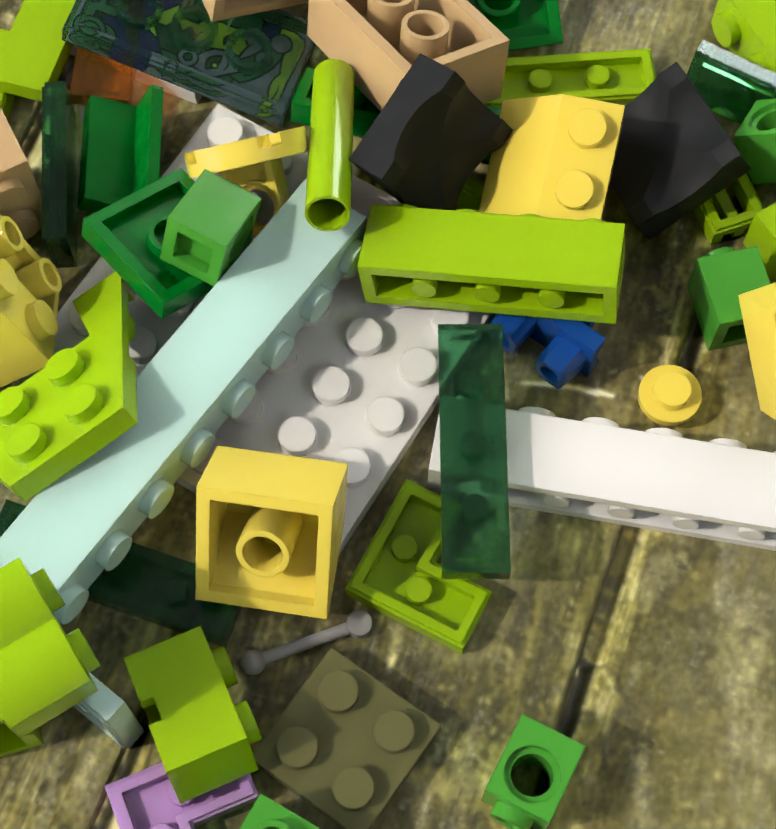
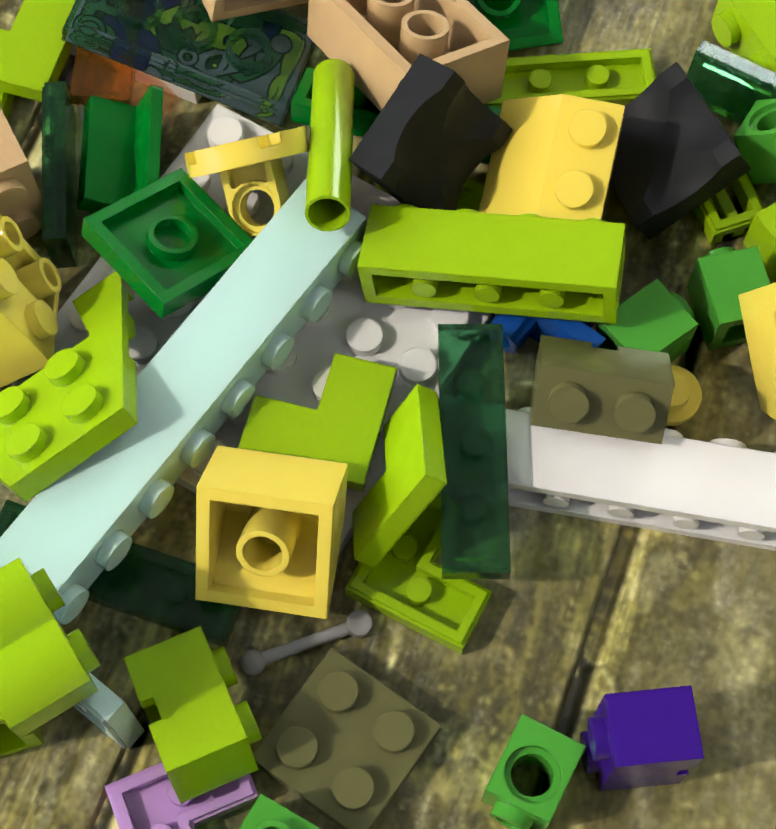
(209, 227): bright green brick -> none
(340, 430): none -> lime tile
(411, 478): none -> lime tile
(601, 390): none -> olive brick
(642, 738): none -> dark purple brick
(652, 322): none -> bright green brick

